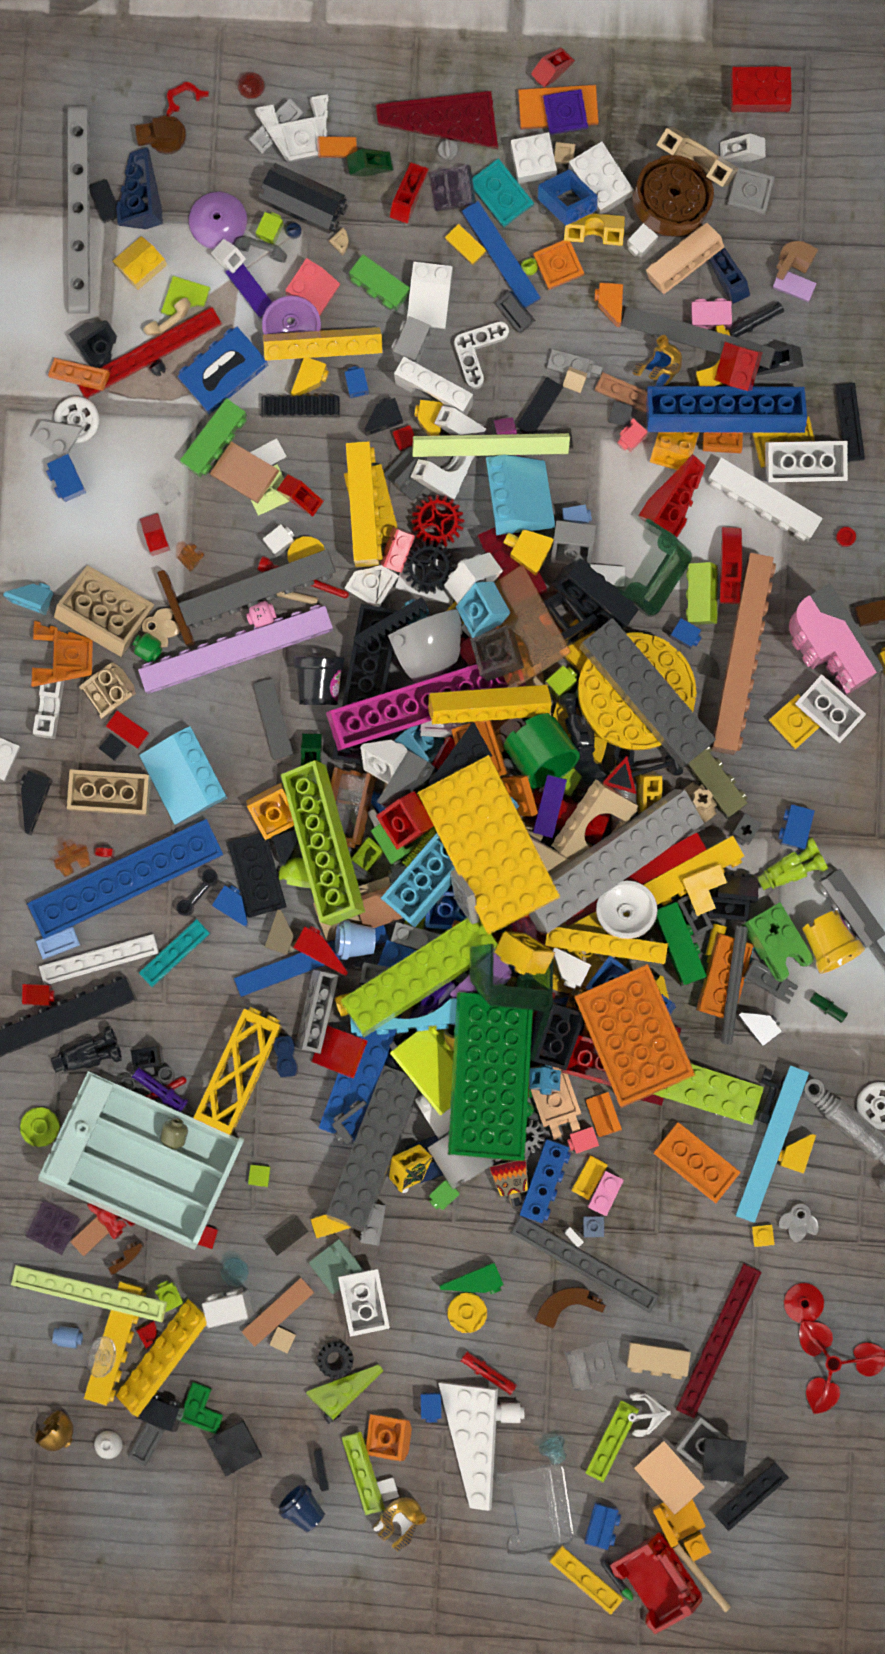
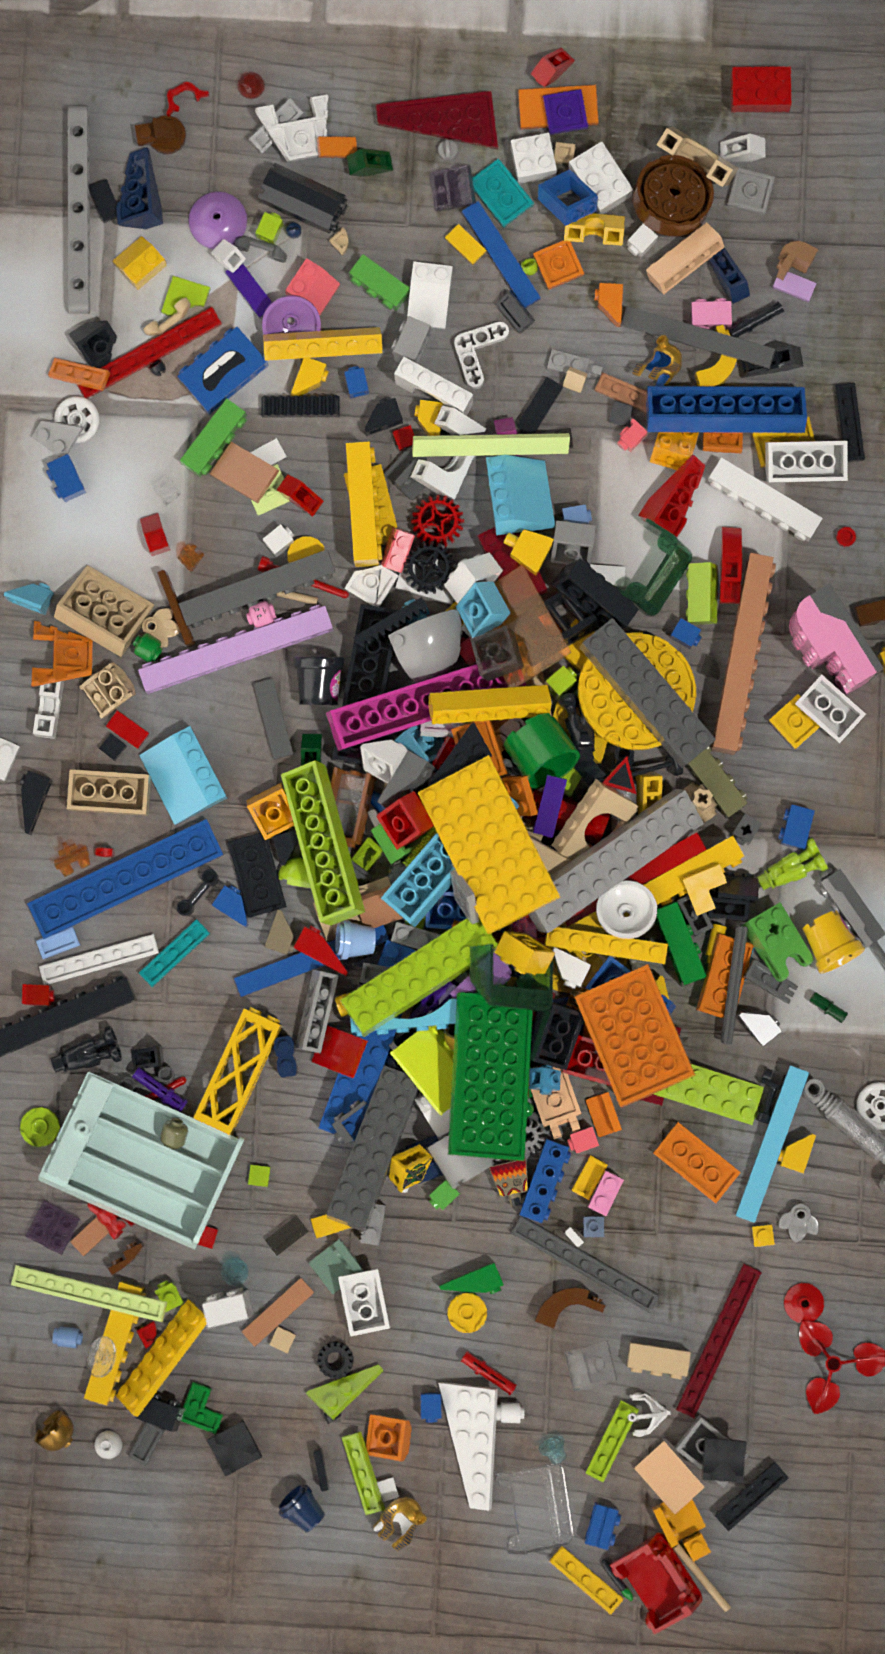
(408, 193): red slope -> none
(738, 366): red slope -> none

